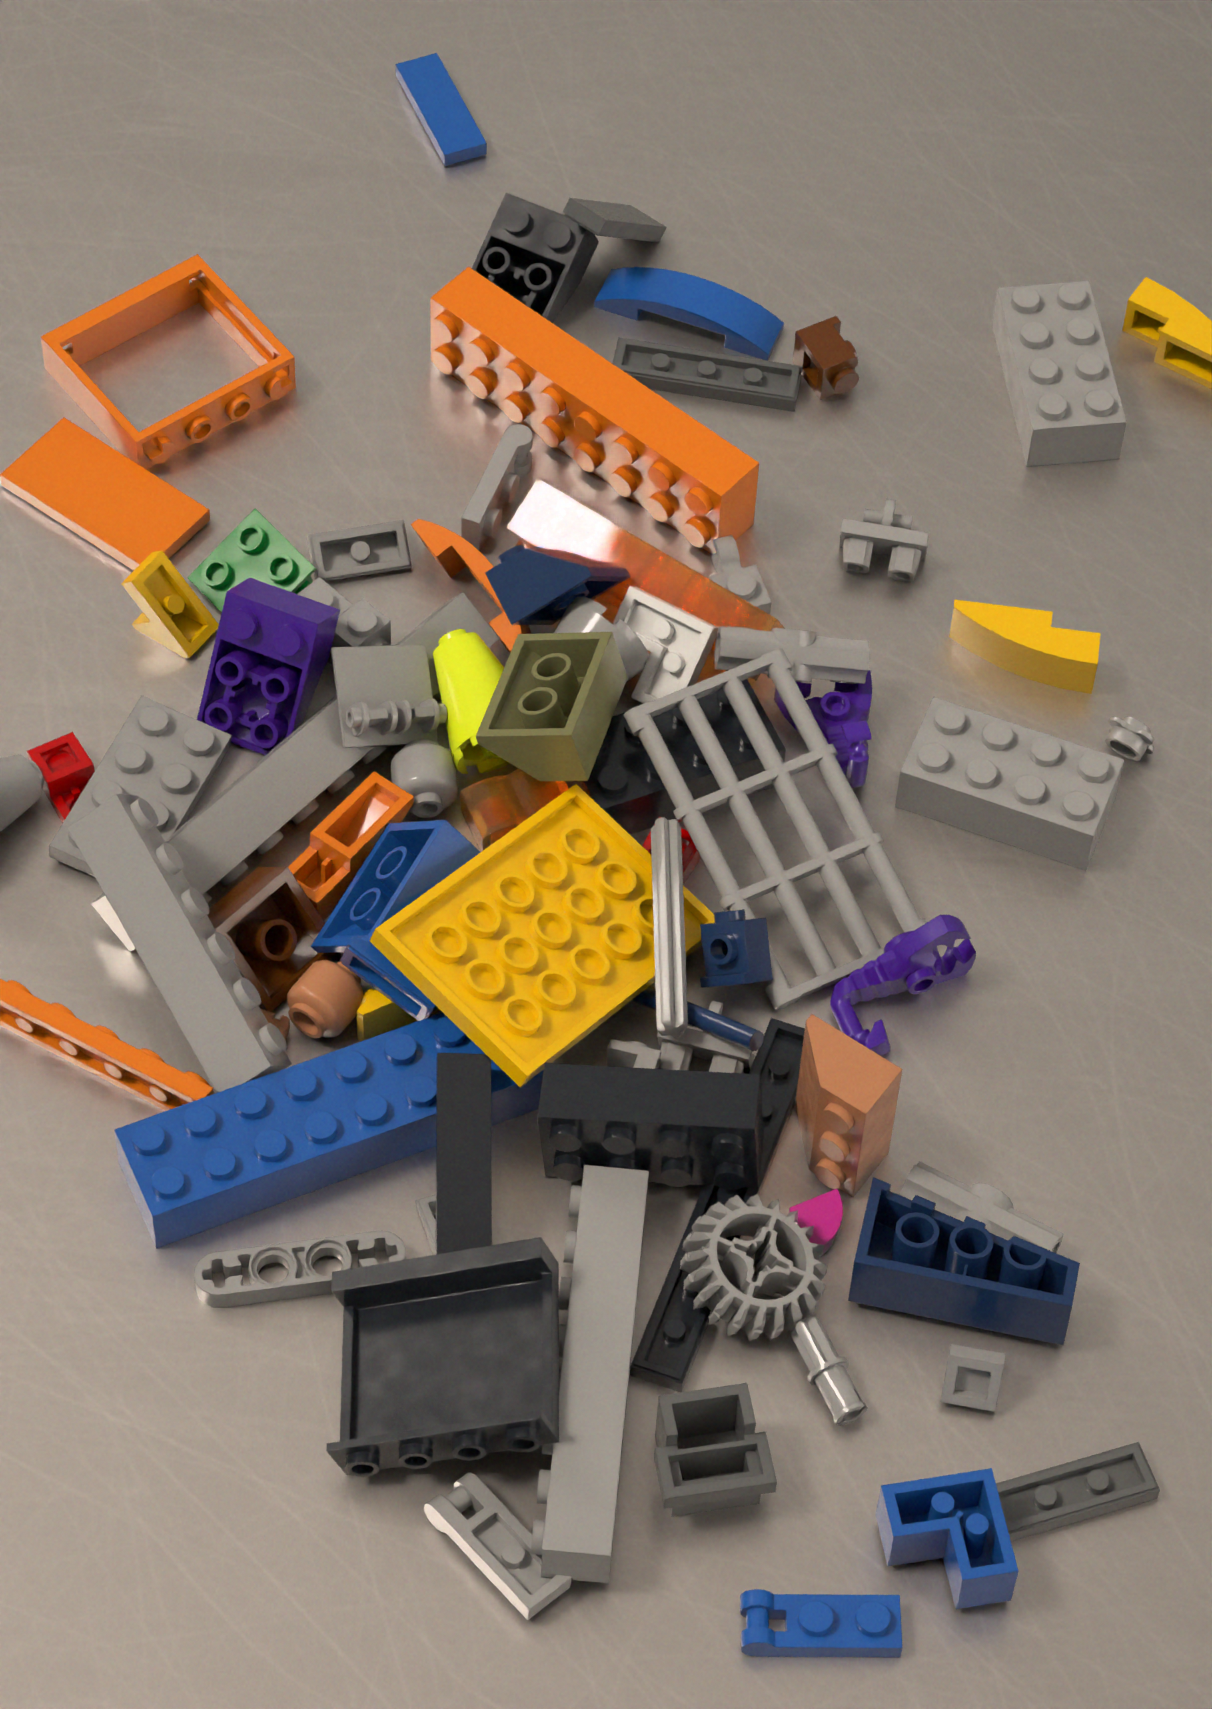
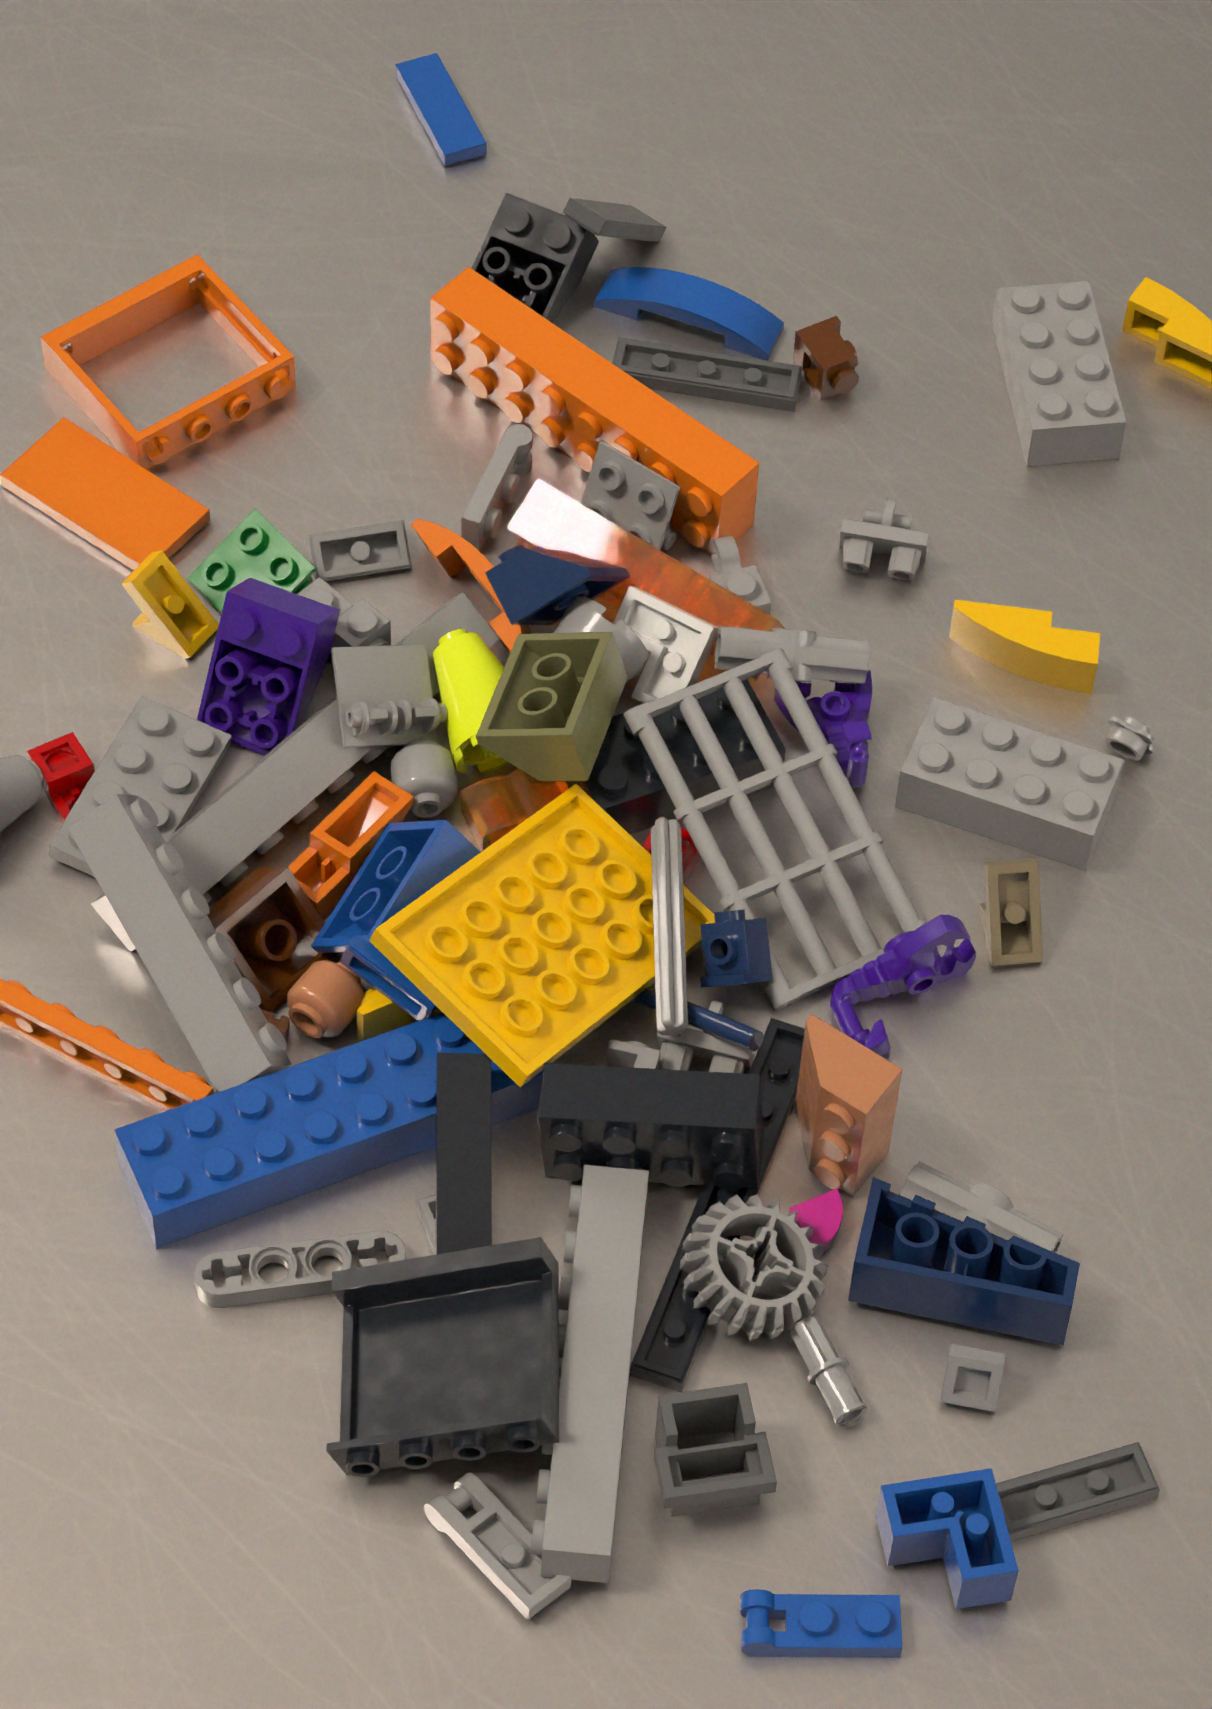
(631, 496): none -> light grey hinge
(1012, 911): none -> dark tan slope

